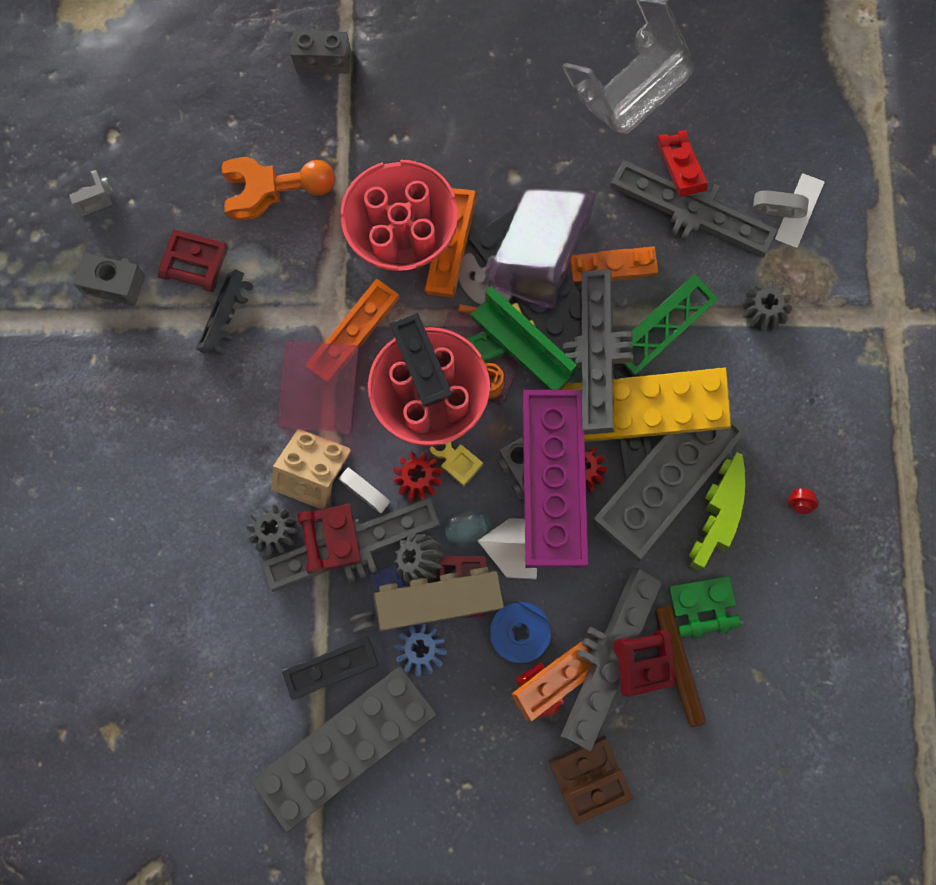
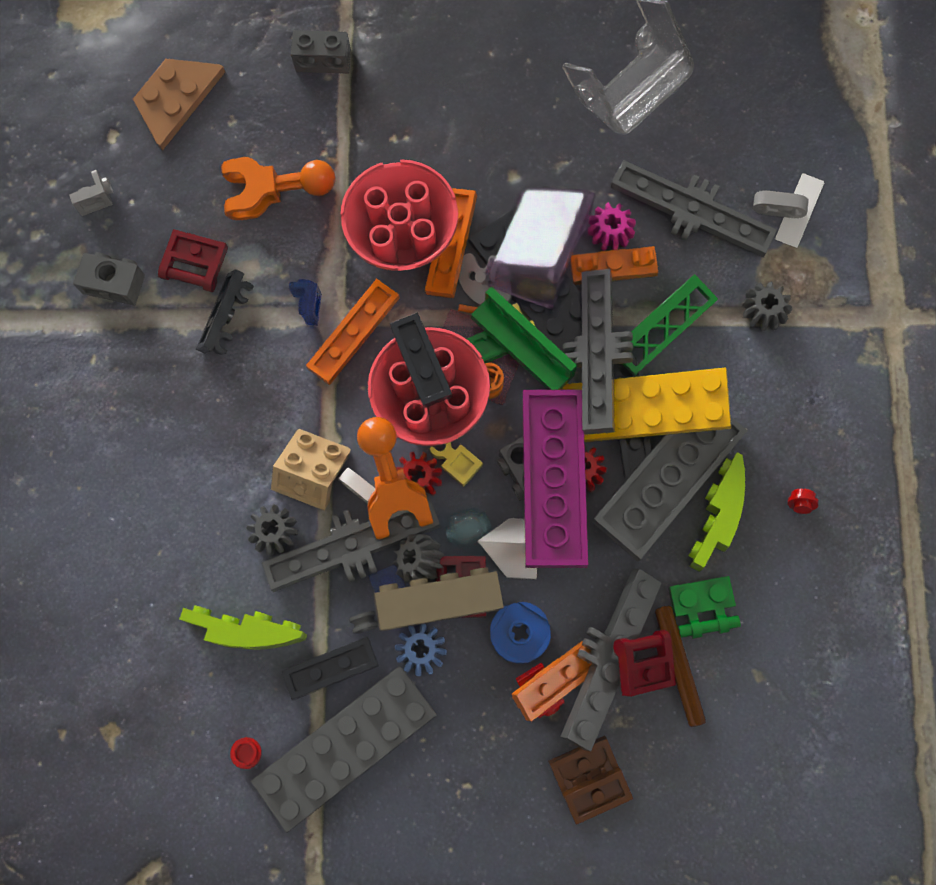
(174, 95): none -> medium nougat wing
(246, 753): none -> red plate
(254, 633): none -> lime slope
(309, 300): none -> clear blue bracket
(318, 386): clear pink piece -> none
(339, 536): dark red plate -> none
(393, 490): none -> orange piece
(620, 222): none -> dark pink gear
(682, 163): red plate -> none

